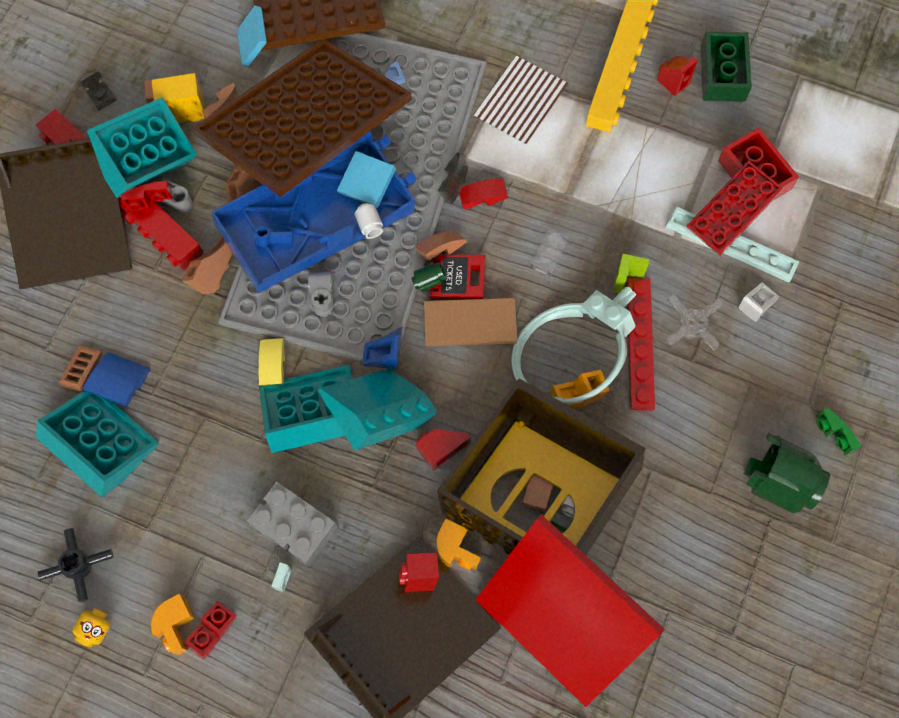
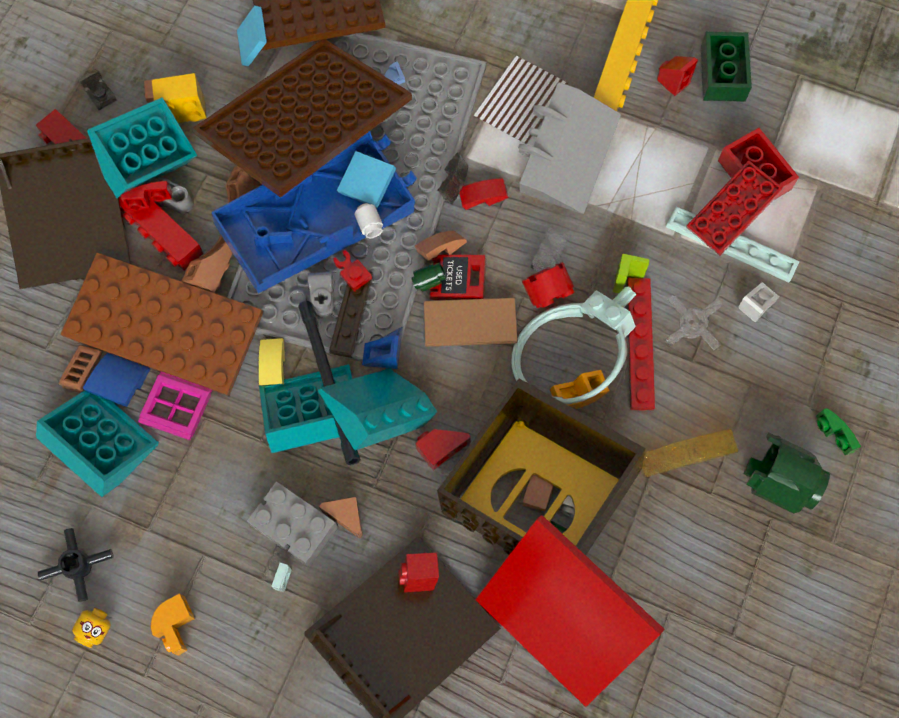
(162, 323): none -> dark orange plate
(168, 425): none -> dark pink piece
(210, 630): red slope -> none
(223, 97): nougat slope -> none
(309, 319): none -> black piece
(344, 513): none -> nougat slope
(349, 320): none -> dark brown tile
(353, 273): none -> red plate
(449, 546): light orange brick -> none
(548, 284): none -> red brick
(568, 148): none -> light grey piece
(689, 452): none -> clear yellow slope

